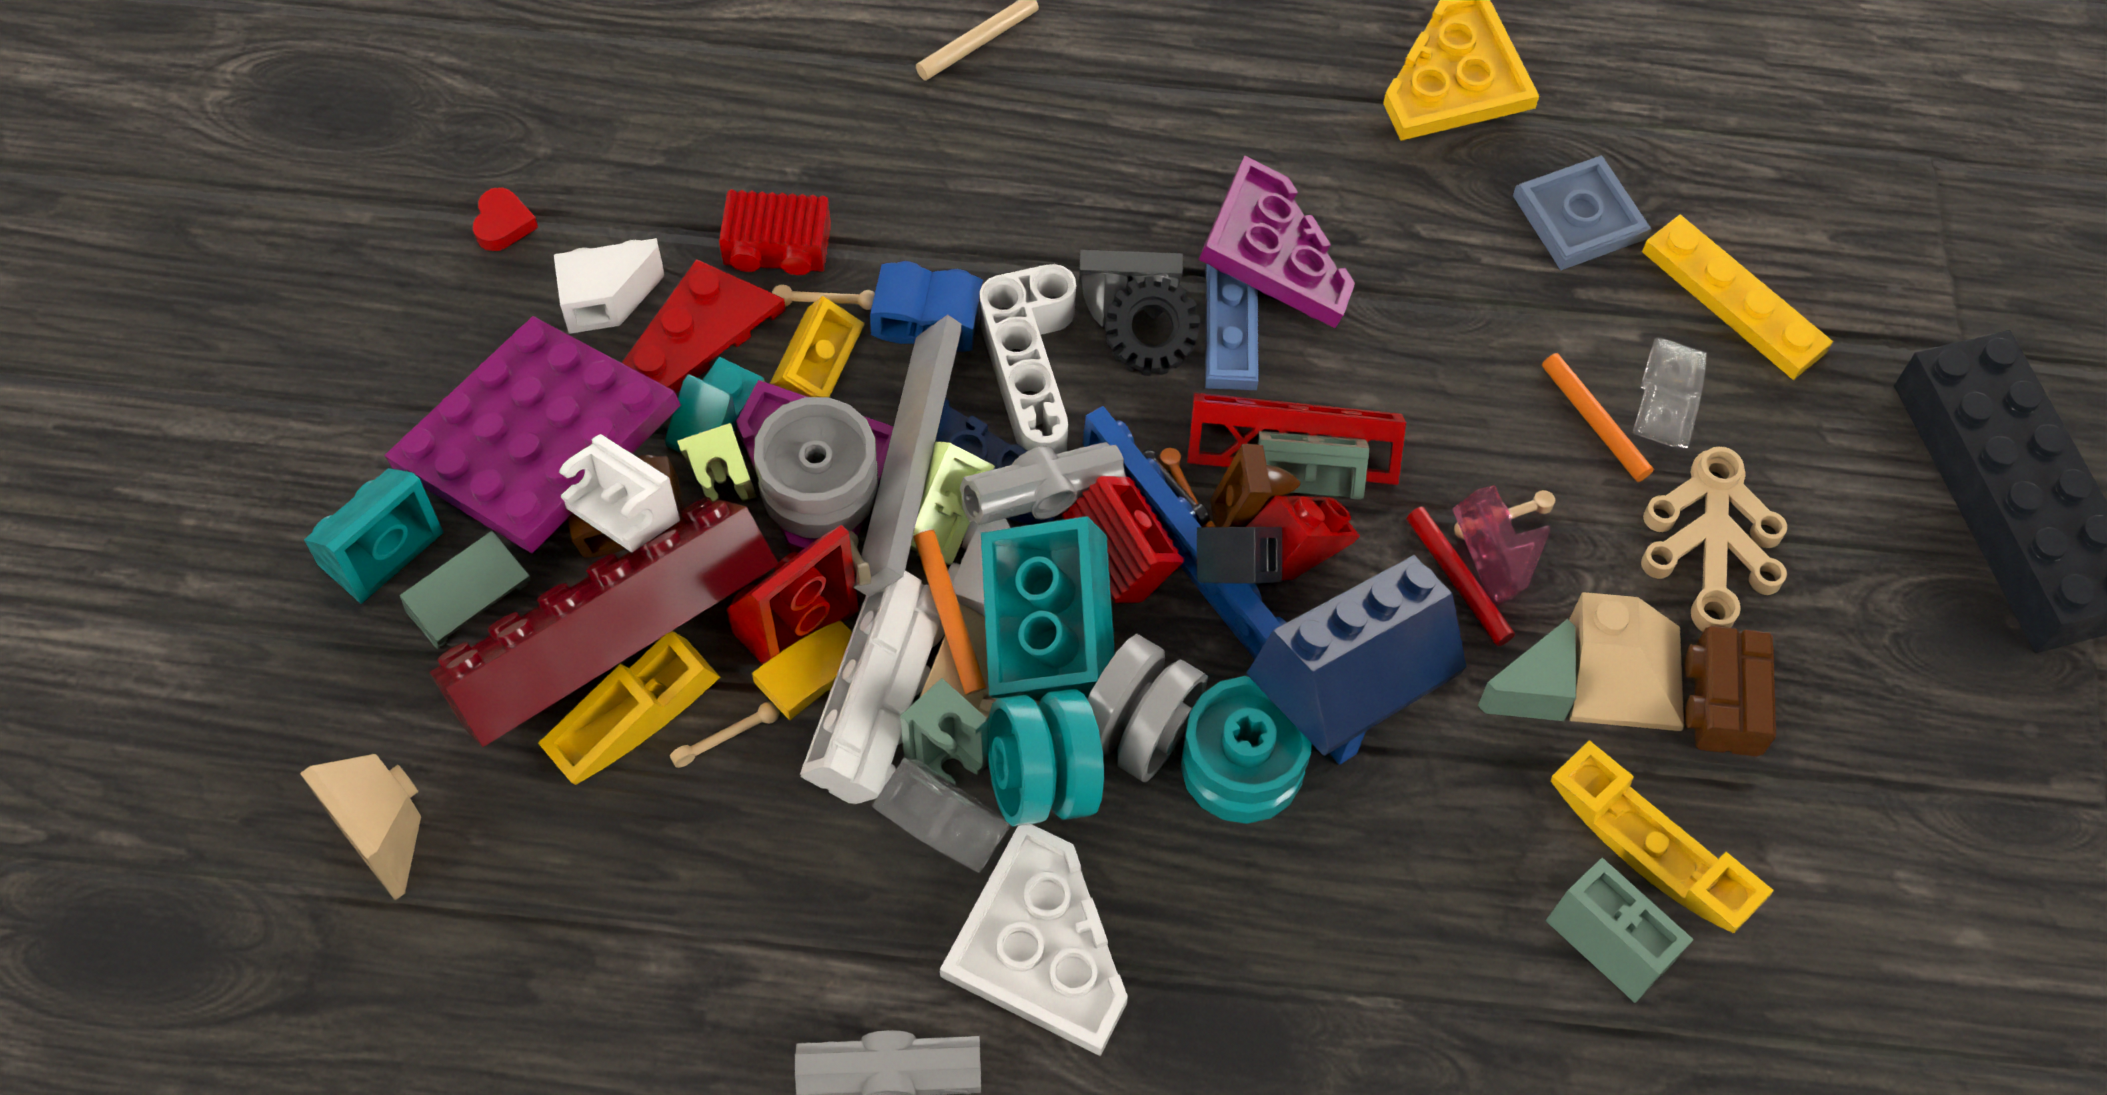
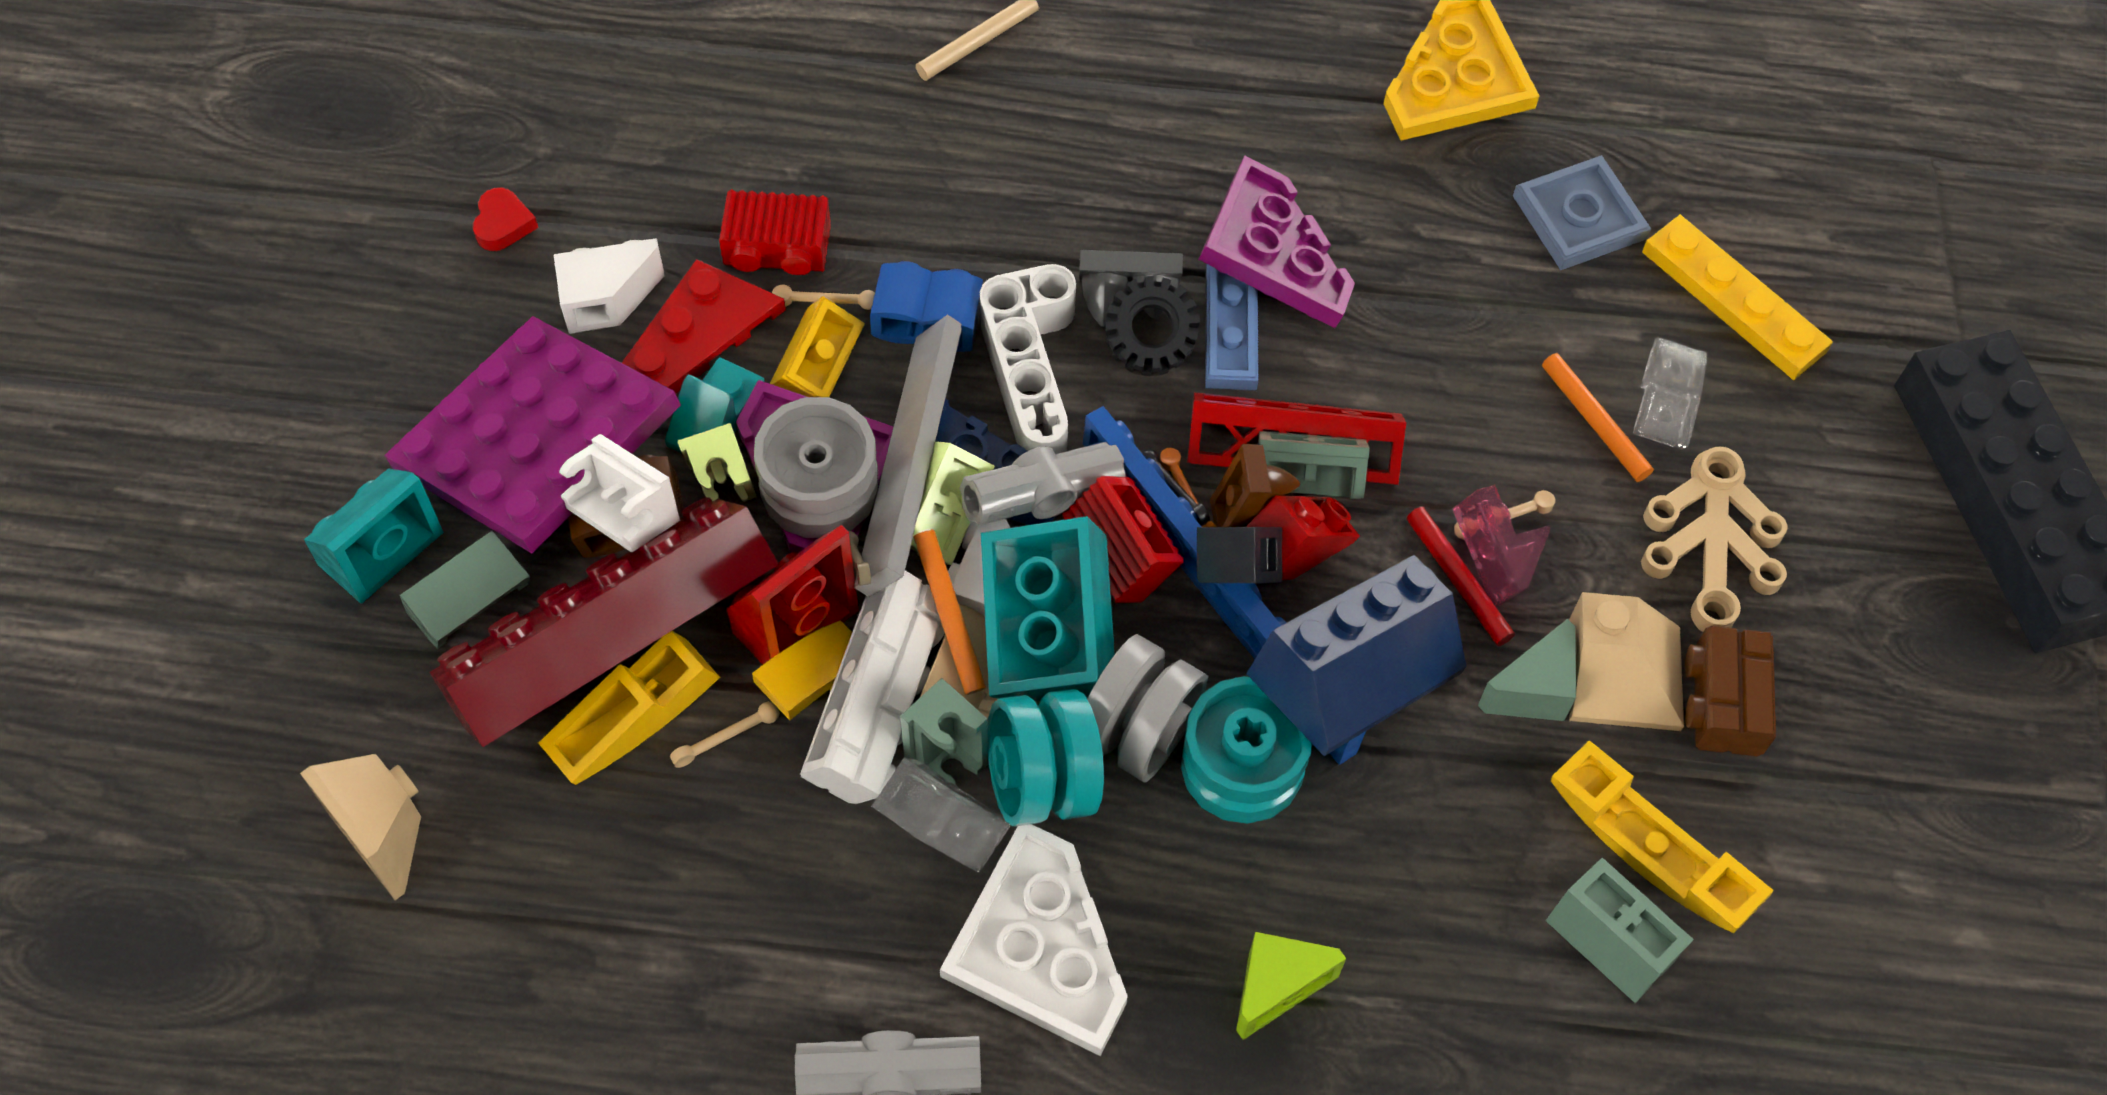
(1281, 976): none -> lime slope

